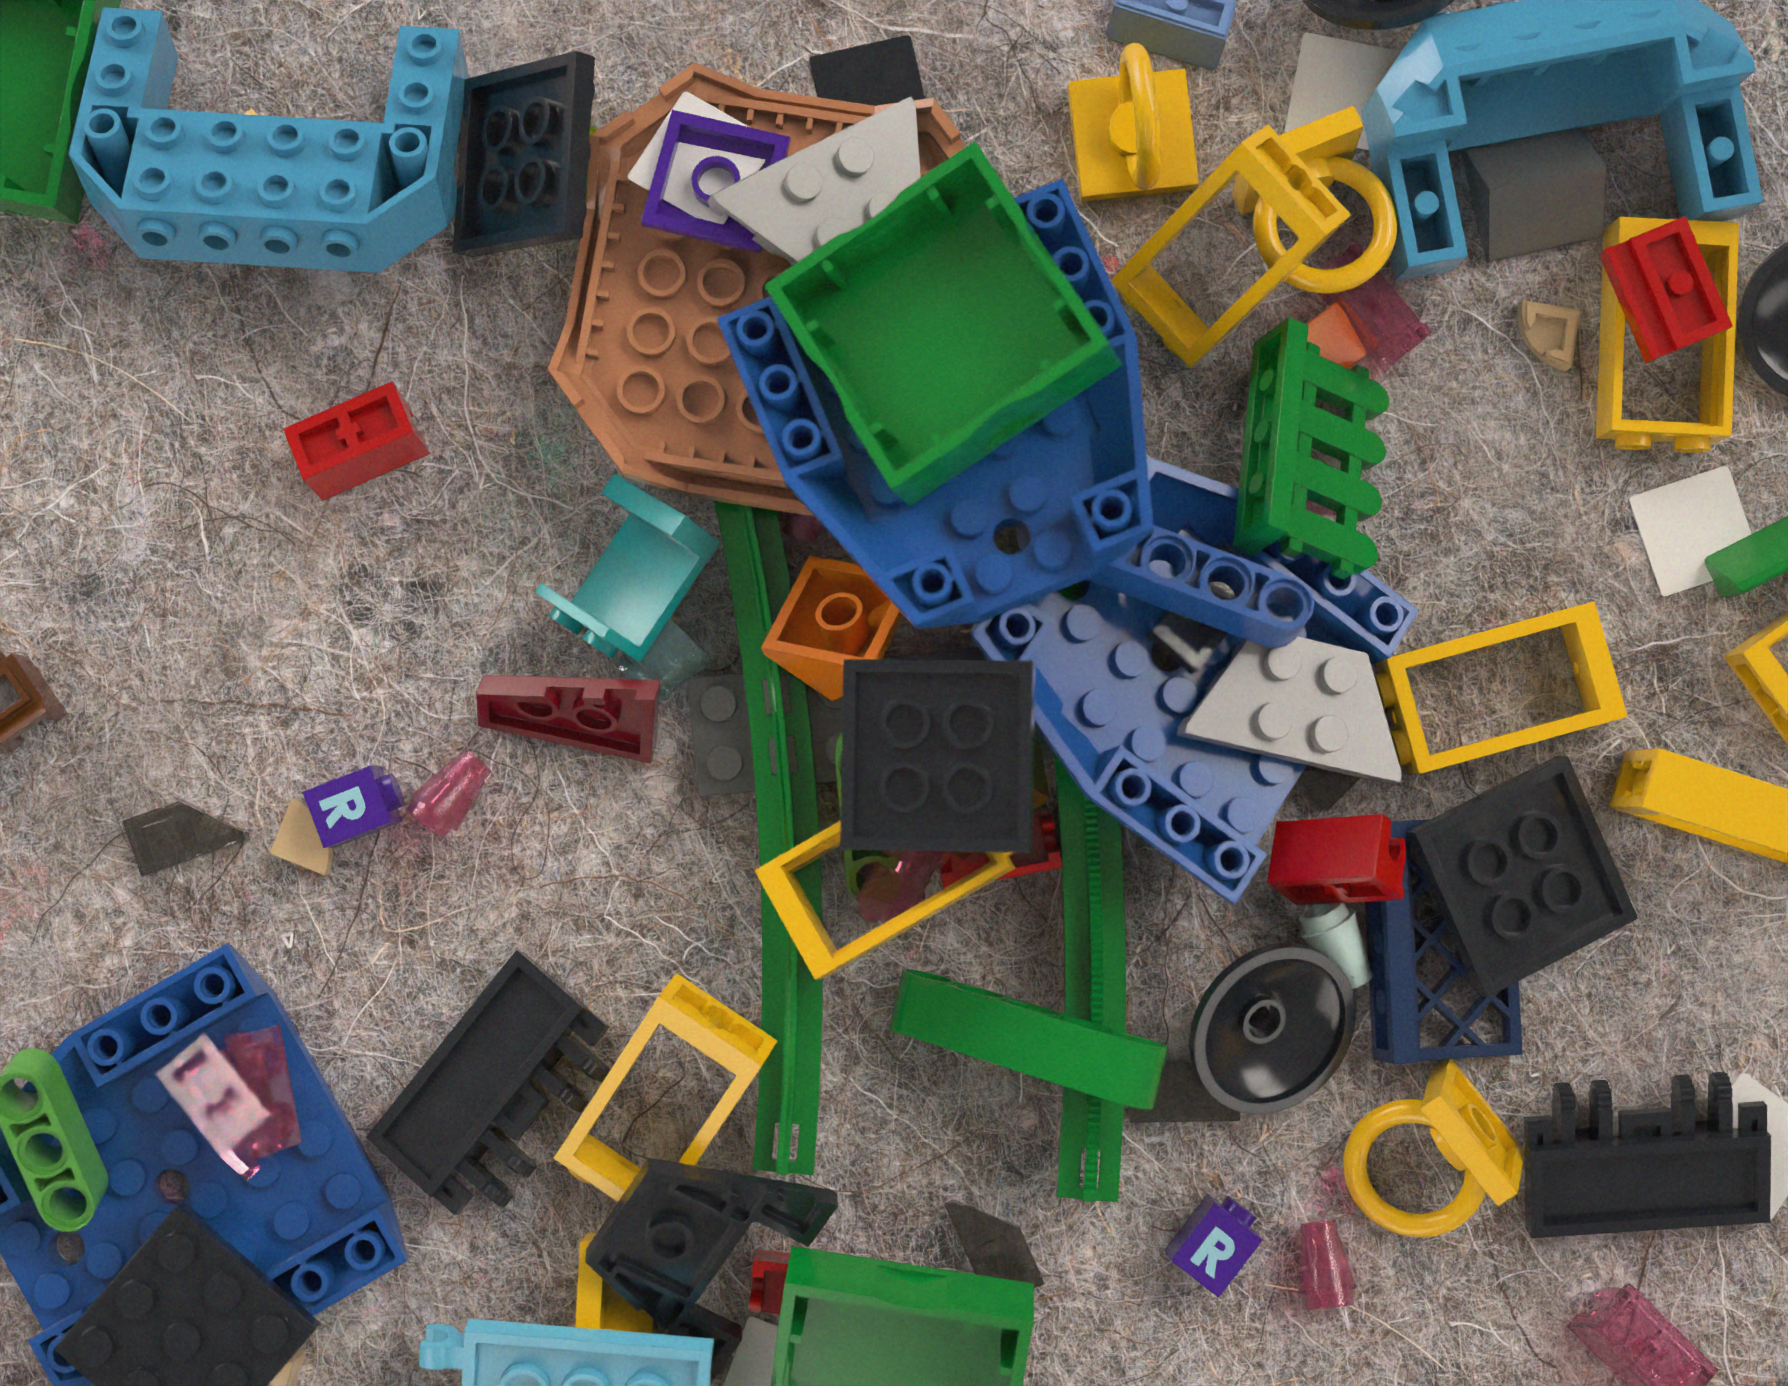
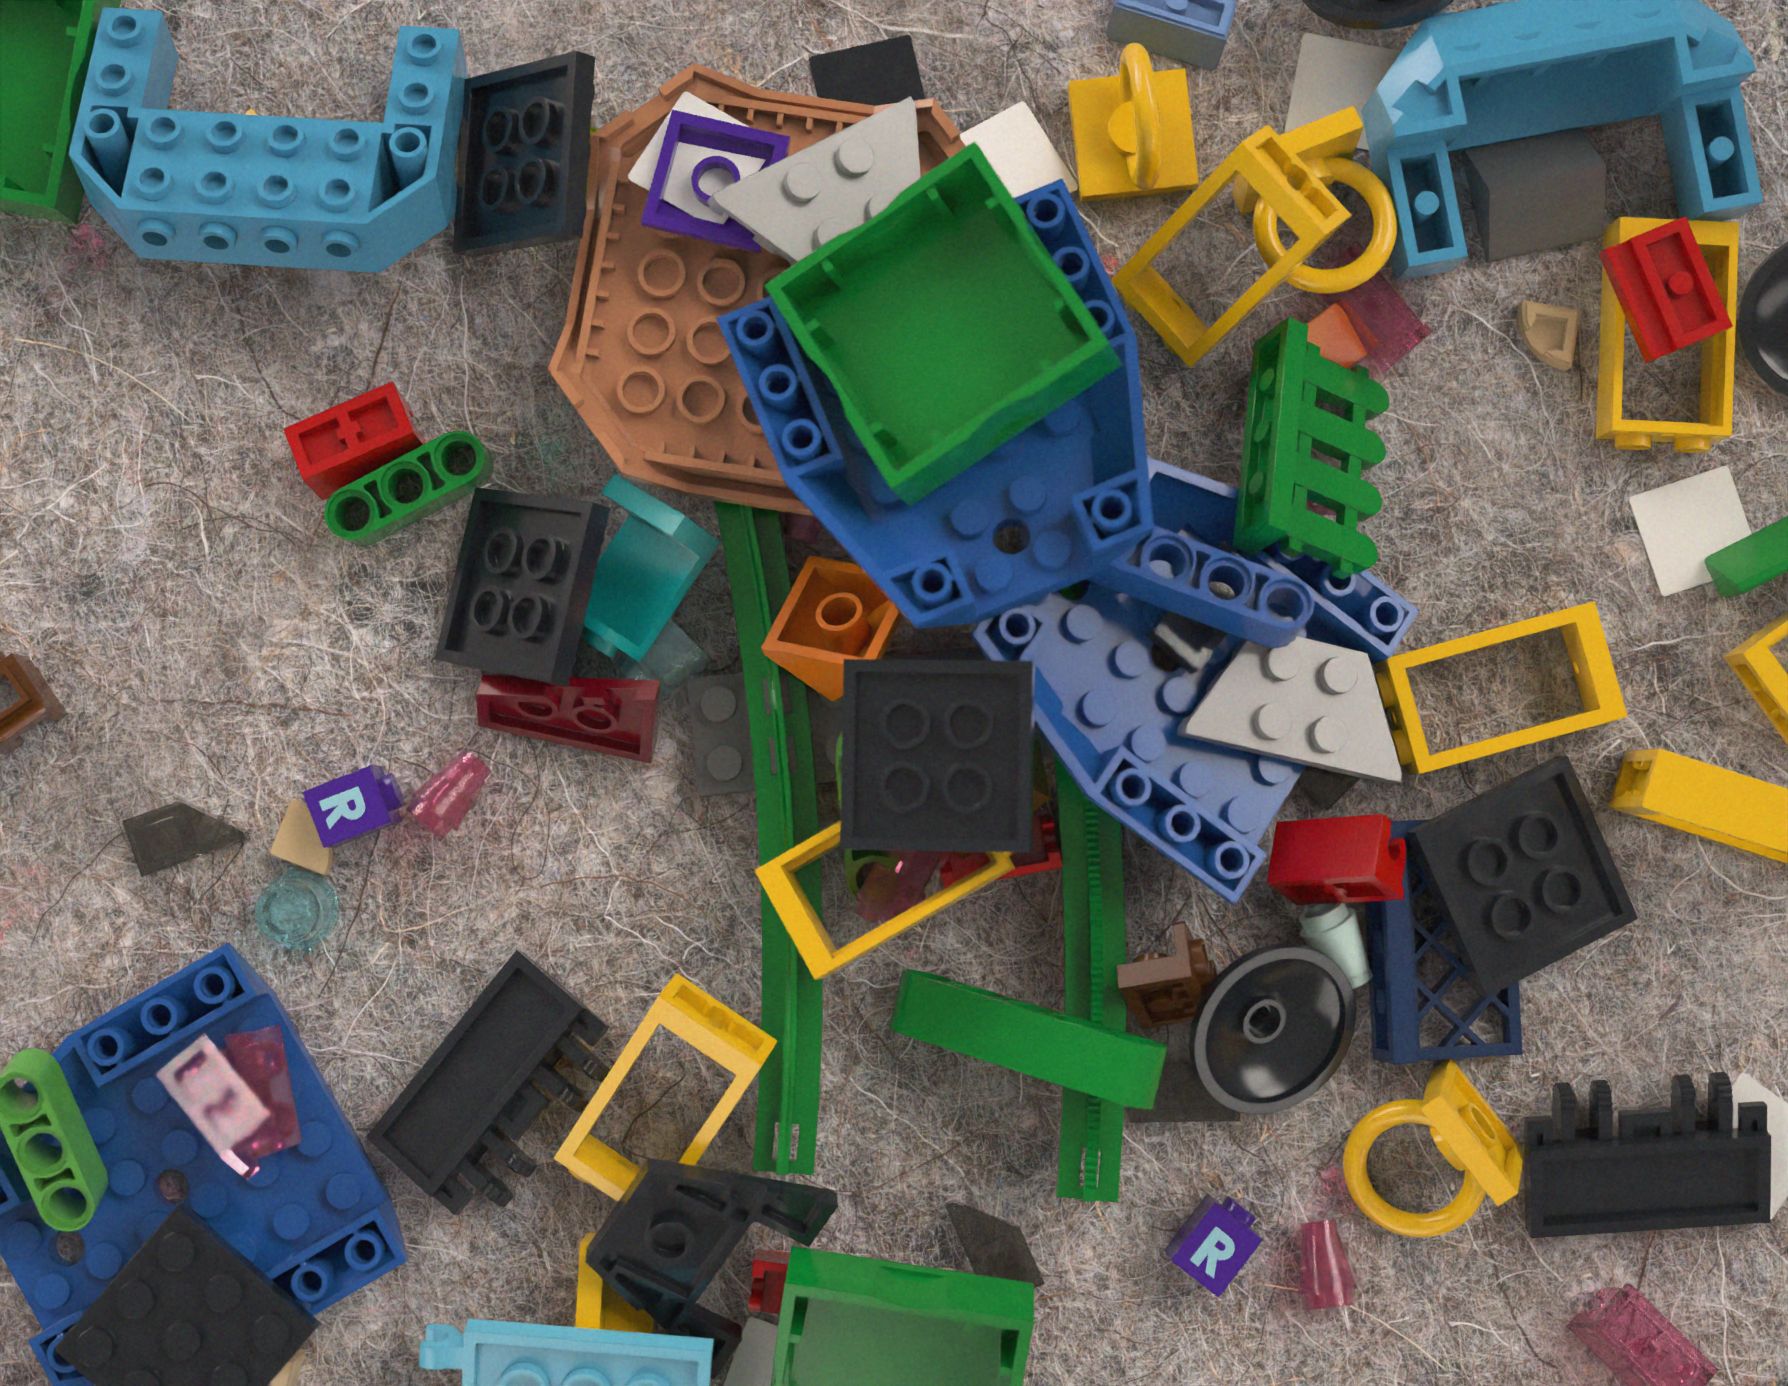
(298, 910): none -> clear light blue piece
(381, 487): none -> green beam
(522, 585): none -> black plate
(1019, 151): none -> white sticker
(1166, 987): none -> reddish brown bracket

